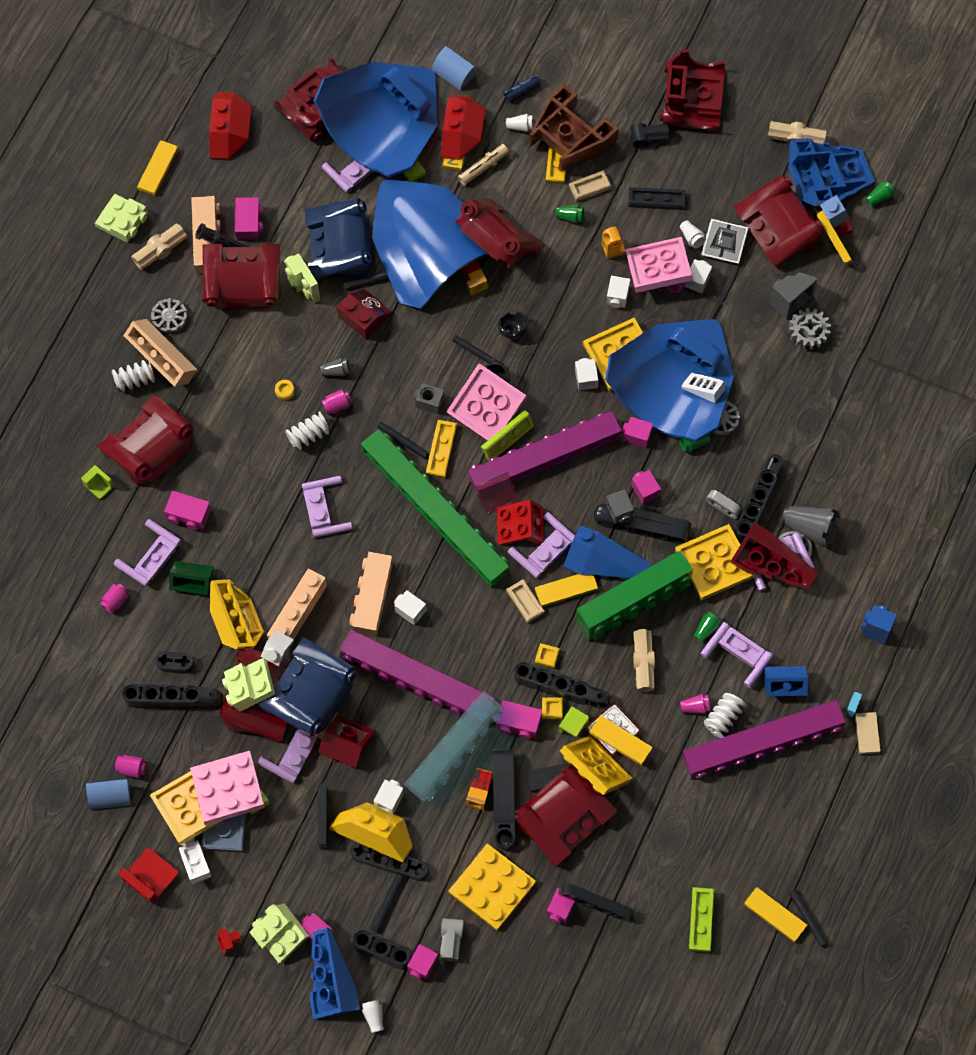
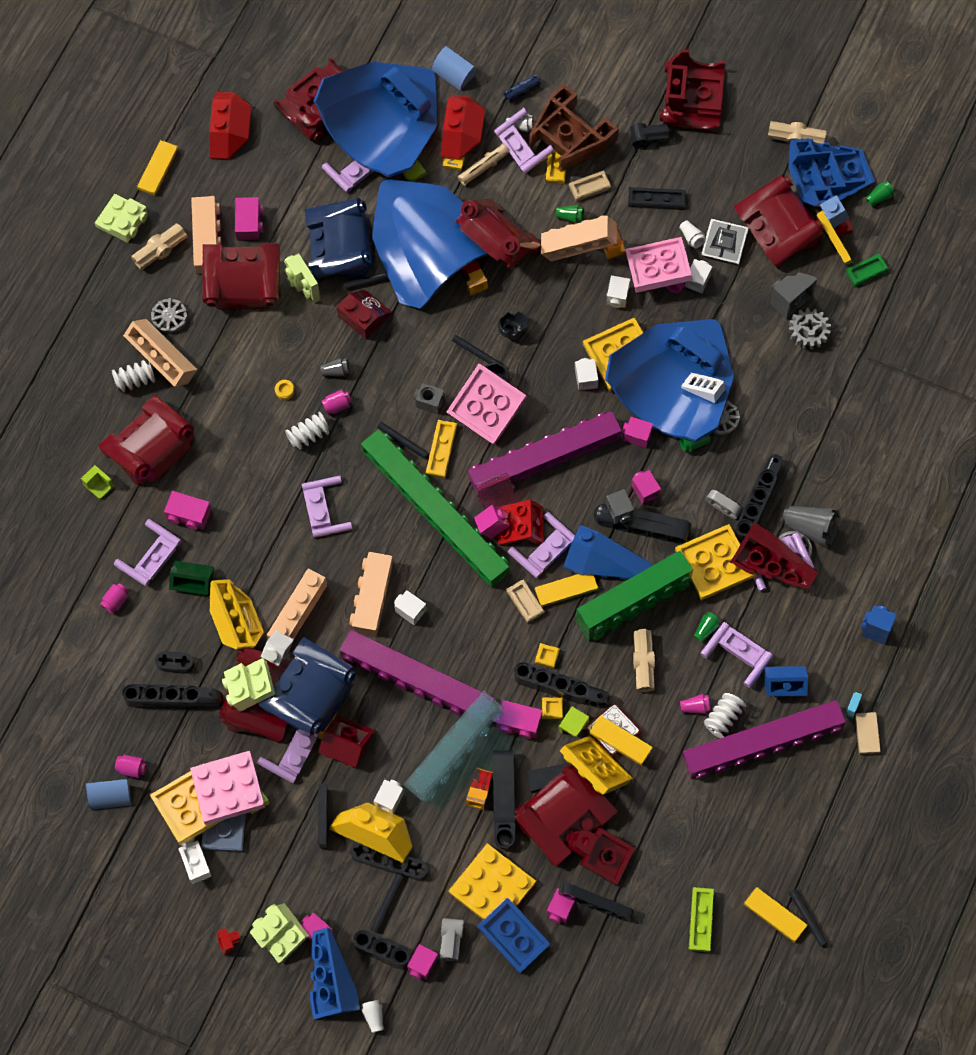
(149, 875): red bracket -> none
(215, 237): black pin -> none
(492, 521): none -> dark pink brick
(508, 435): lime tile -> none
(513, 935): none -> blue plate
(517, 145): none -> lavender plate
(579, 238): none -> light nougat brick
(593, 848): none -> dark red plate
(866, 270): none -> green tile

